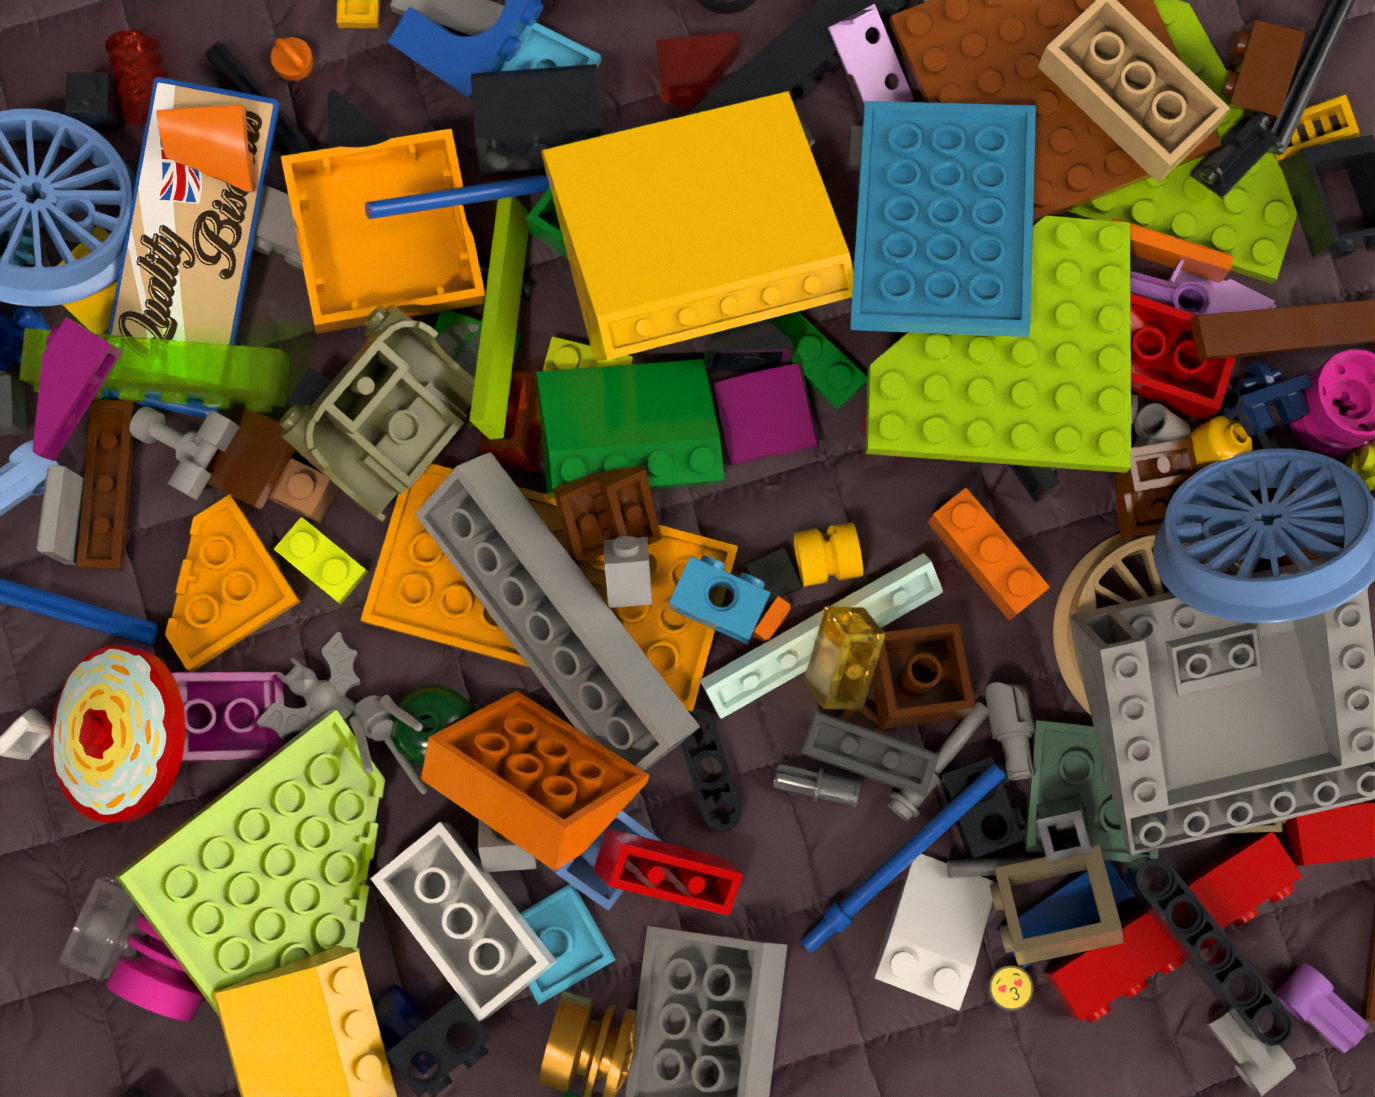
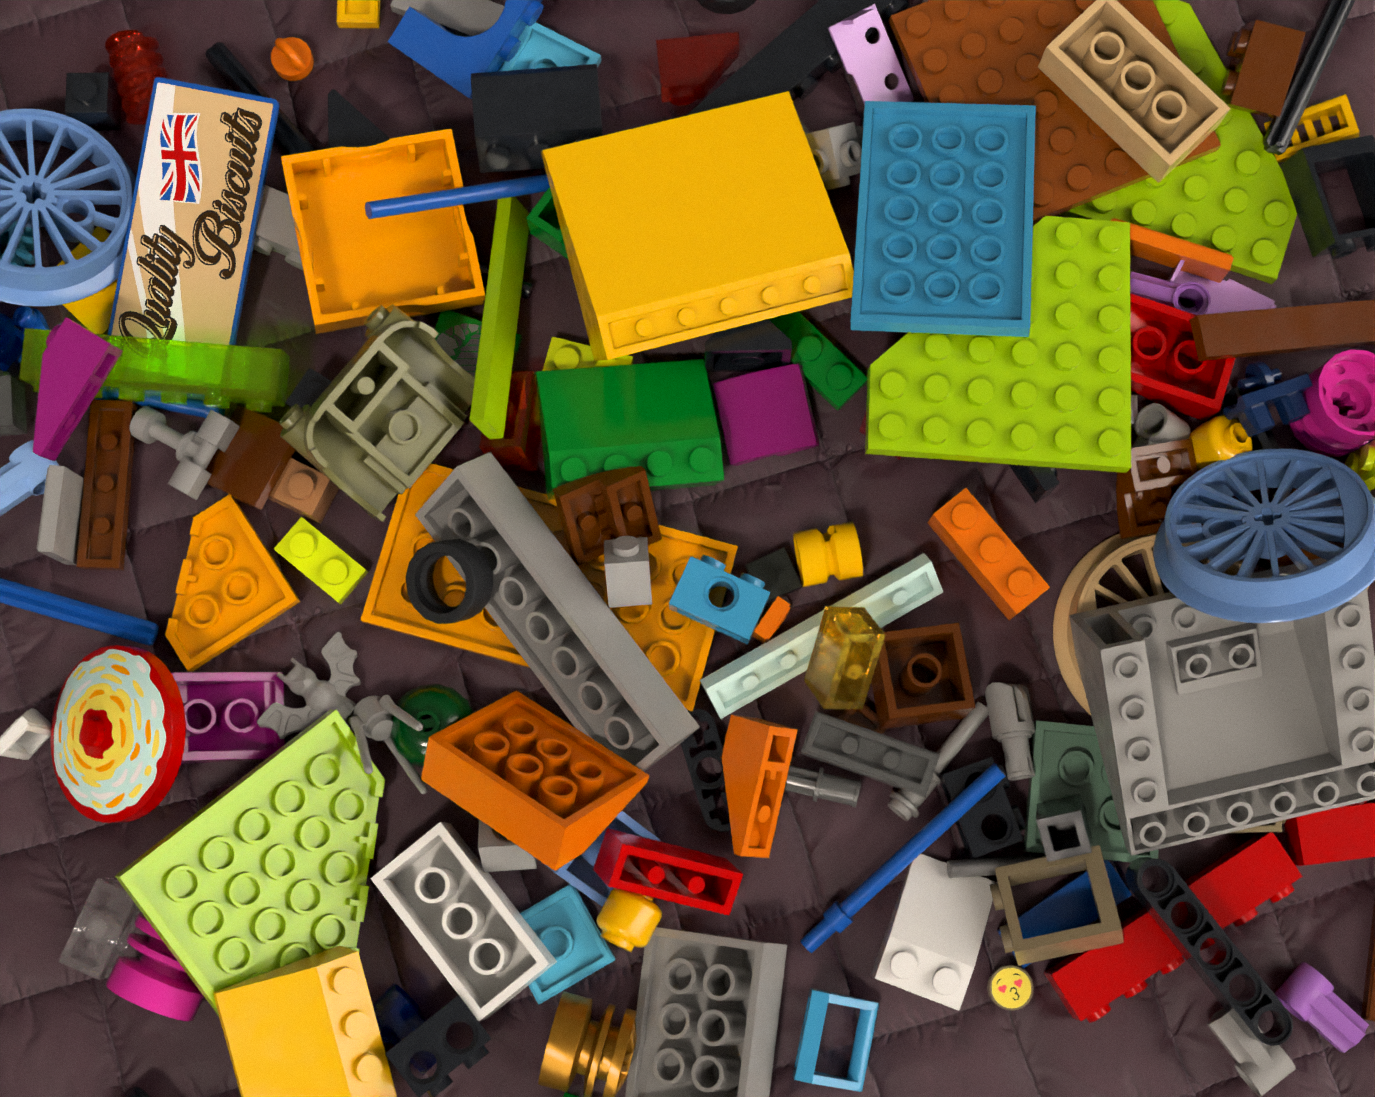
(210, 142): orange slope -> none
(421, 585): none -> black tyre
(628, 919): none -> yellow head
(755, 777): none -> orange slope
(811, 1036): none -> dark azure tile
(836, 154): none -> light grey brick
(1237, 154): black hinge -> none

